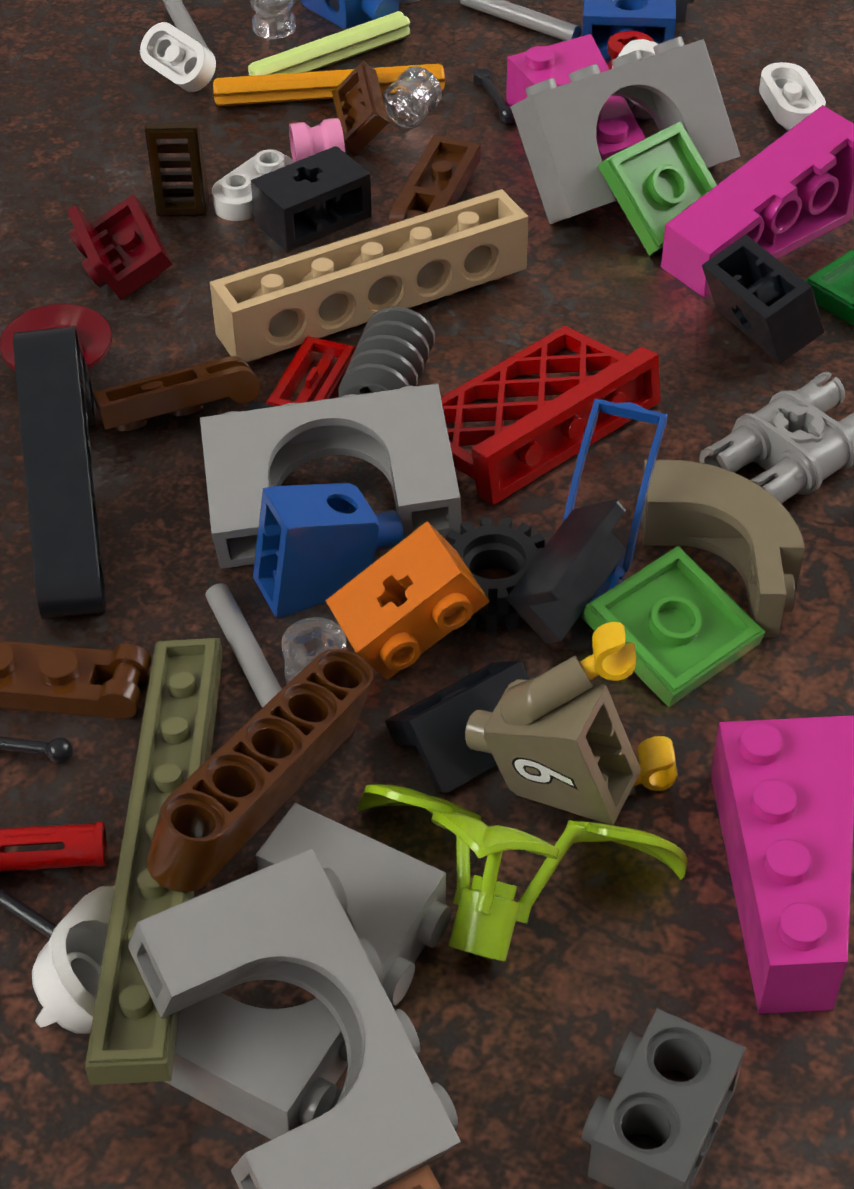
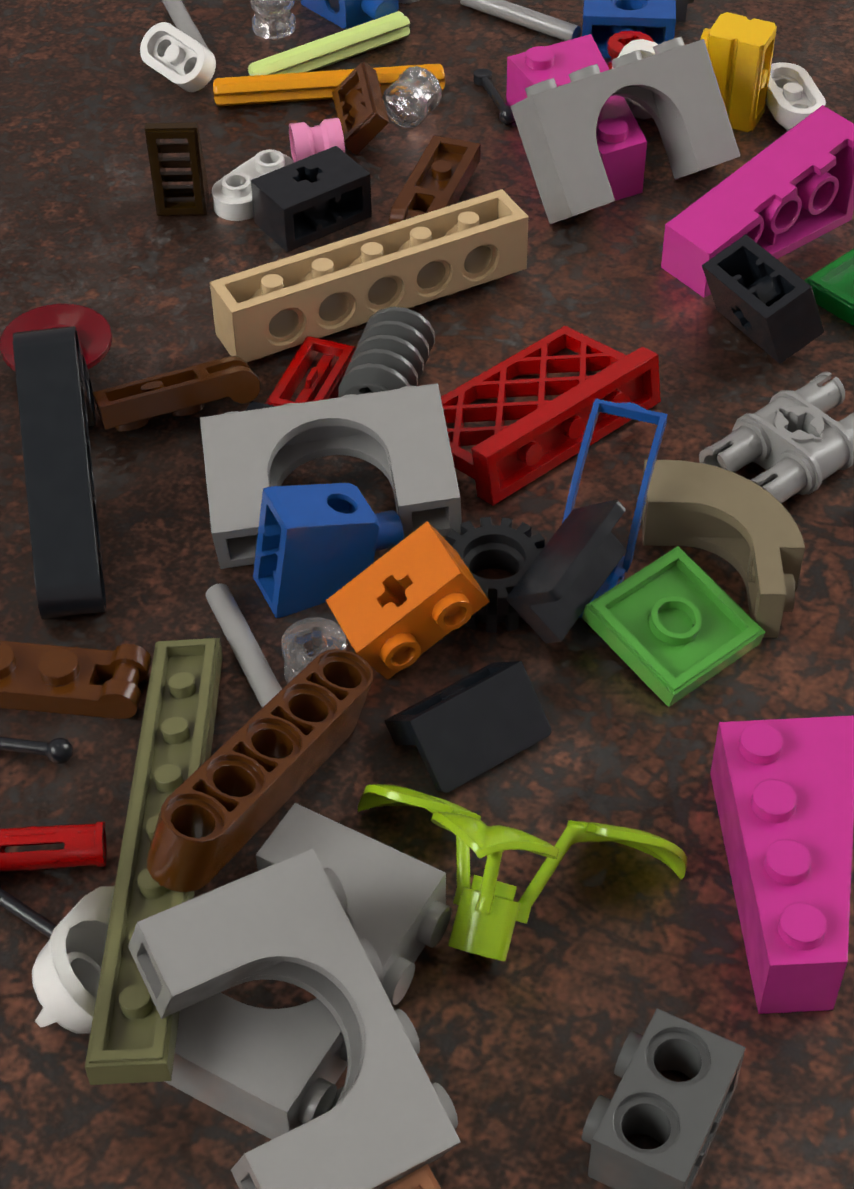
(120, 247): dark red bracket -> none
(564, 739): dark tan torso -> none
(657, 181): bright green tile -> none
(742, 65): none -> yellow brick

